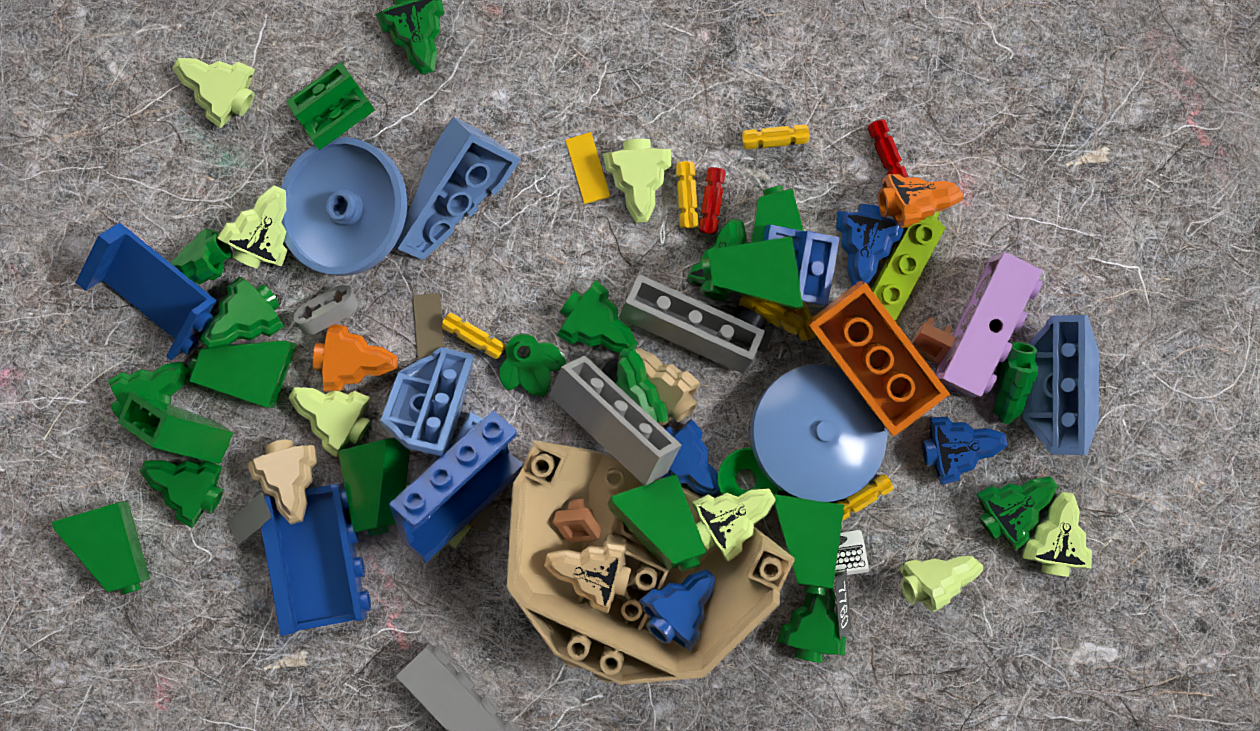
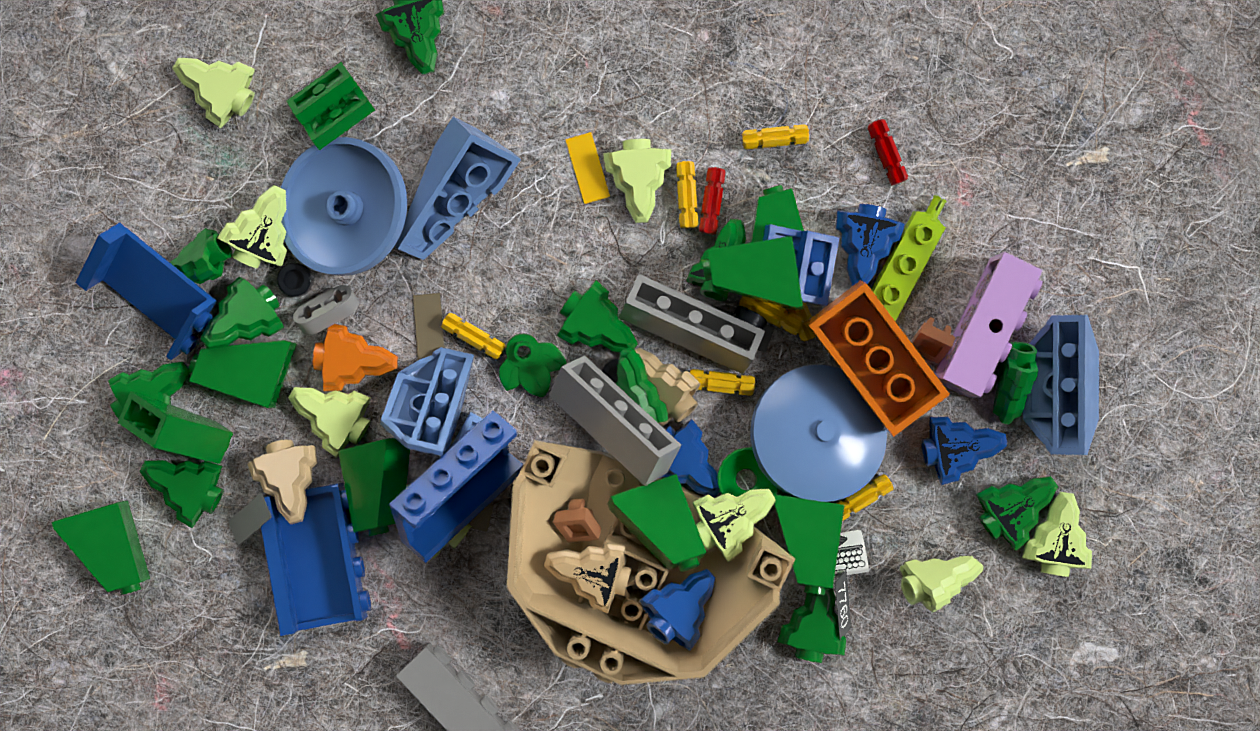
(295, 280): none -> black tile
(724, 382): none -> yellow axle
(915, 199): orange rock -> none

